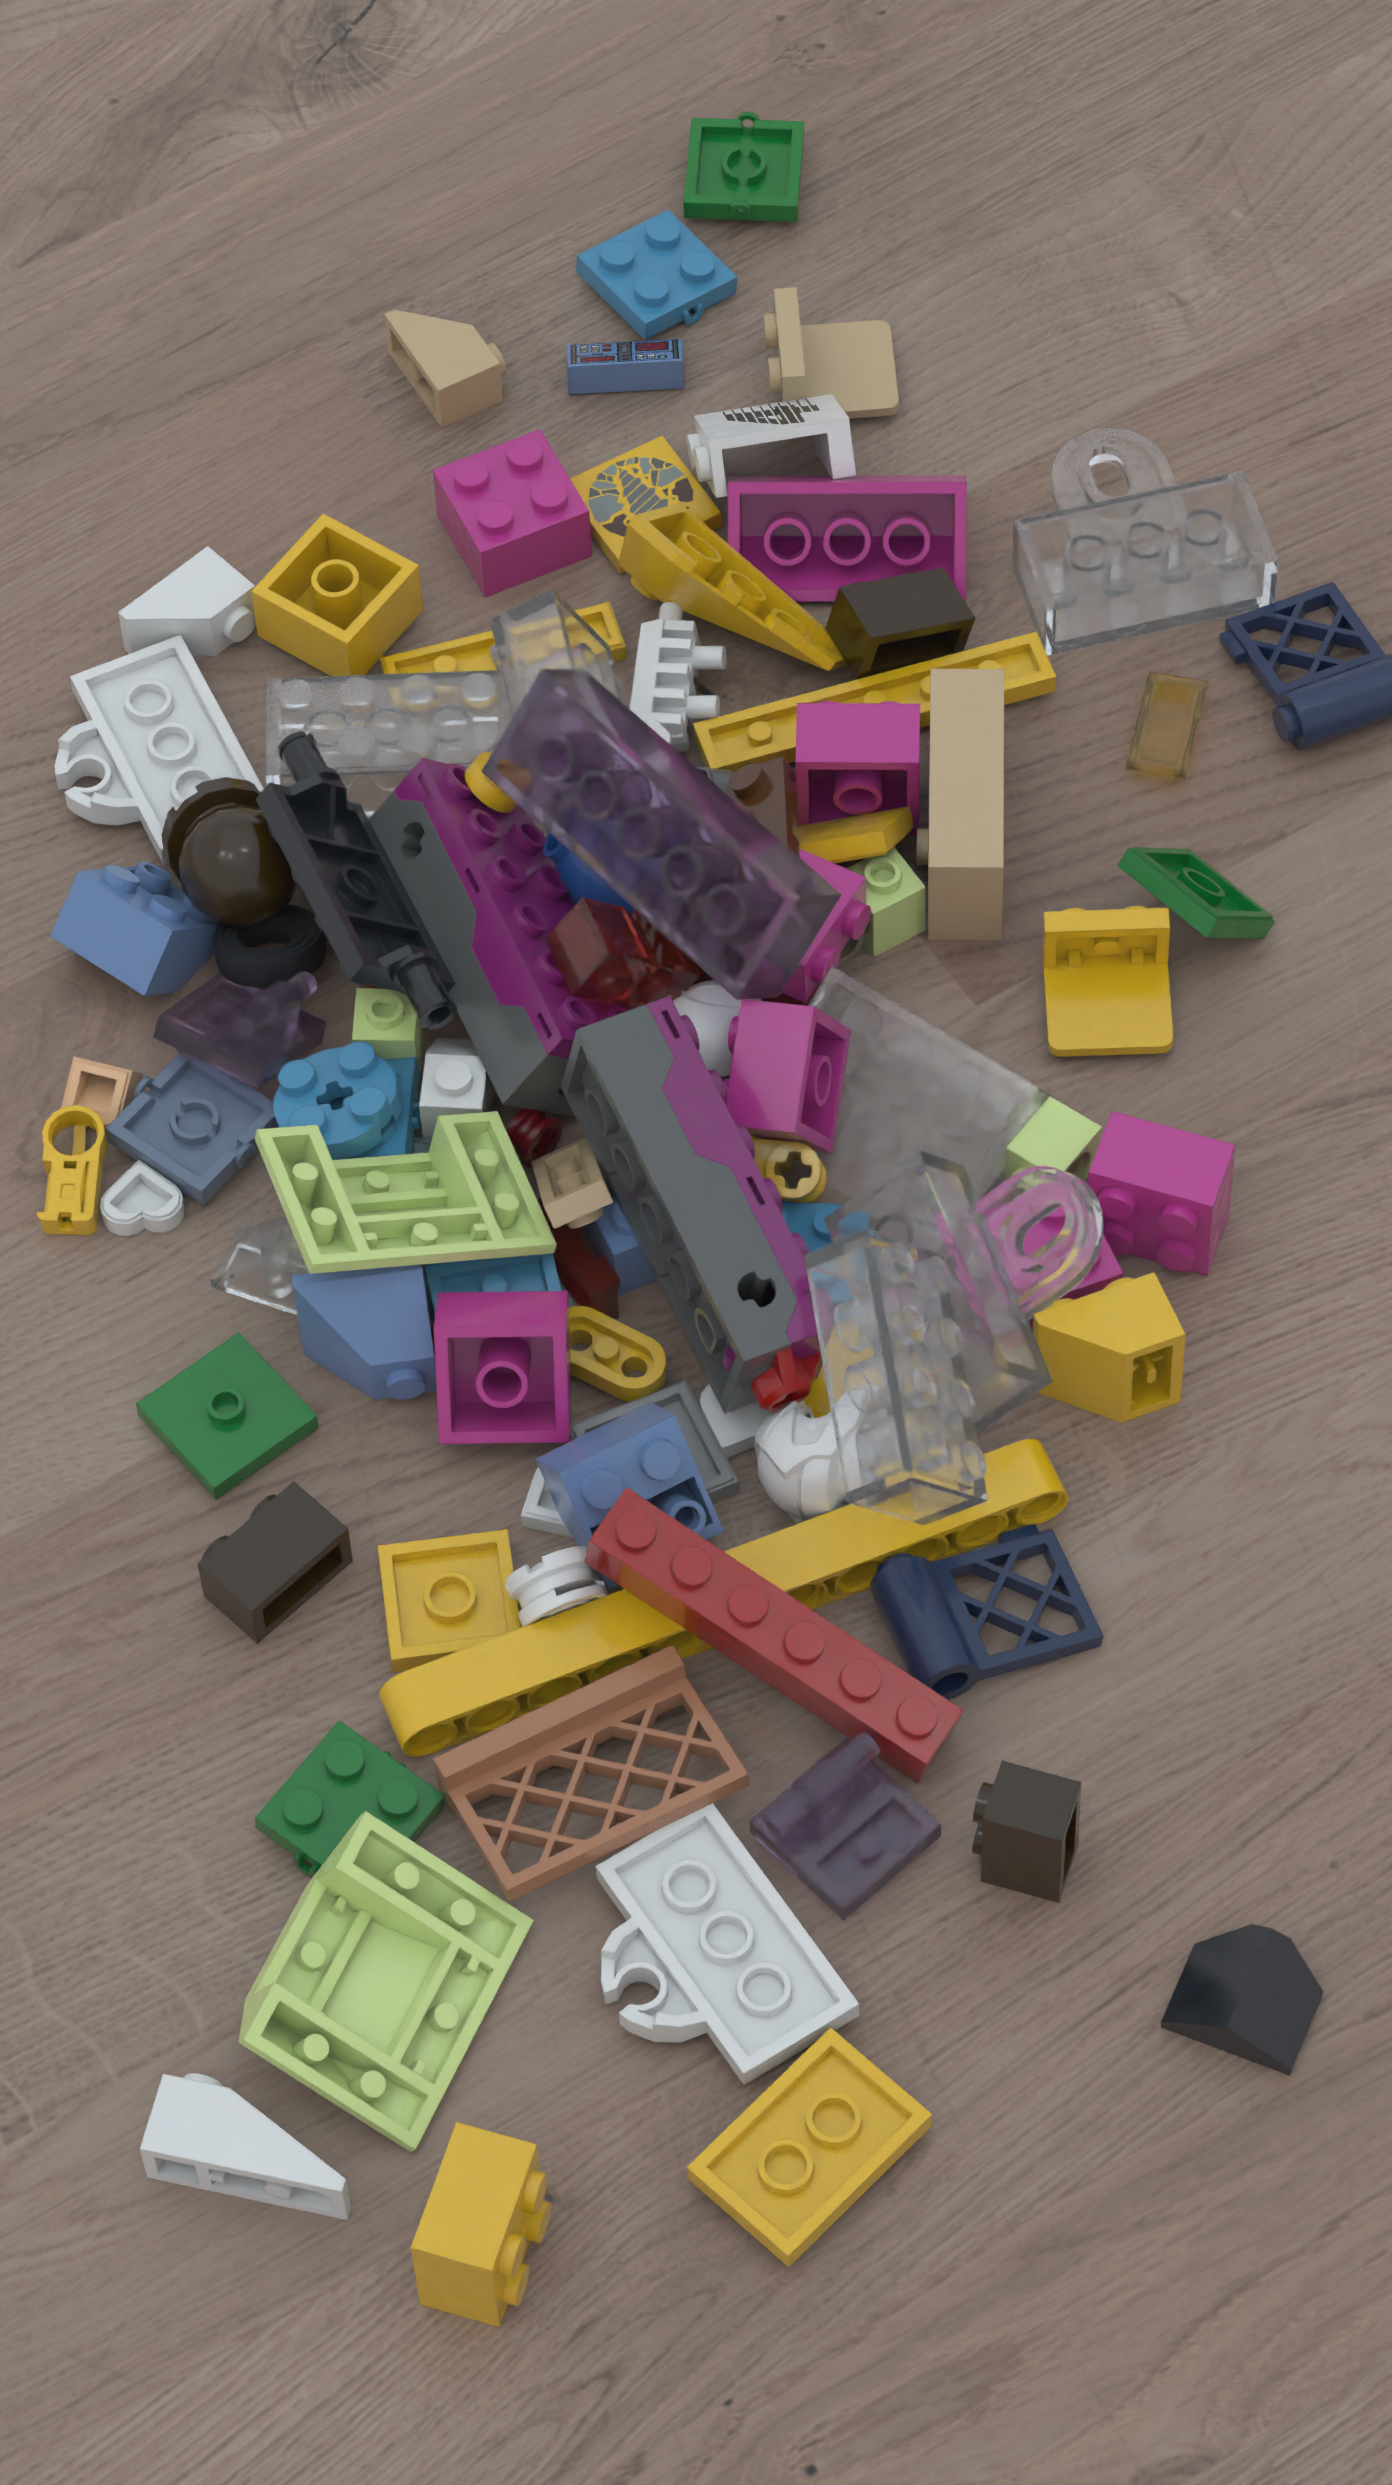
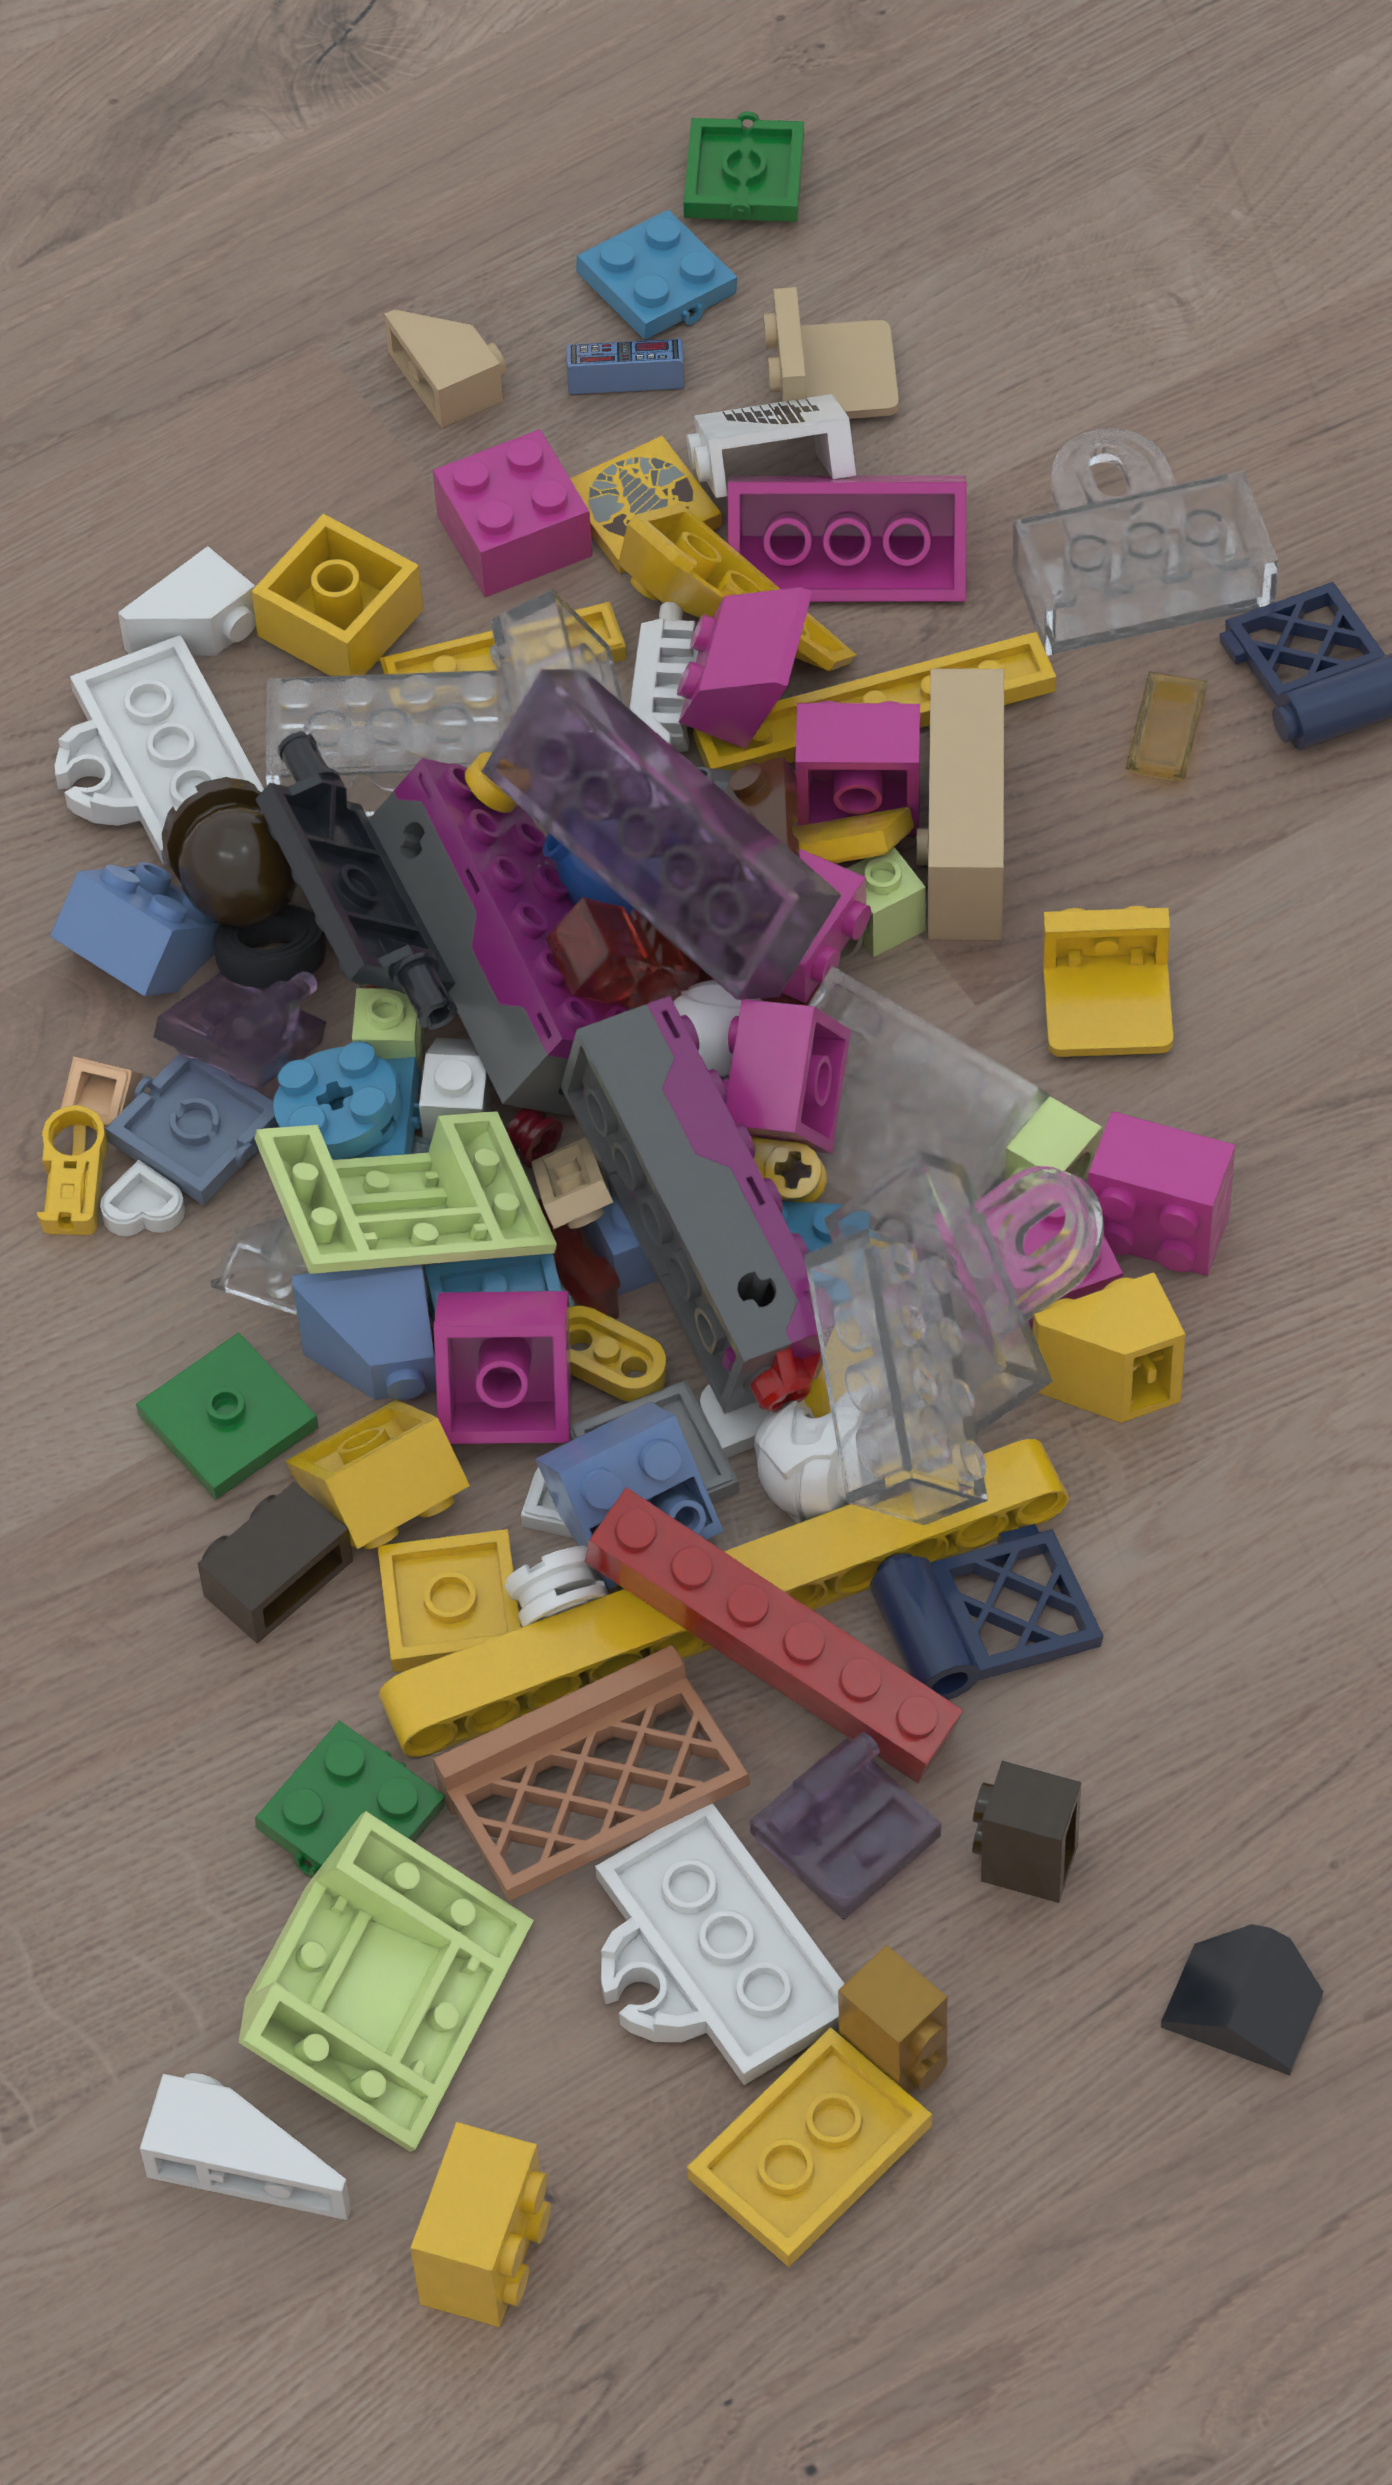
(382, 1472): none -> yellow slope
(742, 662): none -> dark pink slope
(896, 2020): none -> pearl gold piece
(899, 621): dark brown piece -> none
(1197, 892): green plate -> none

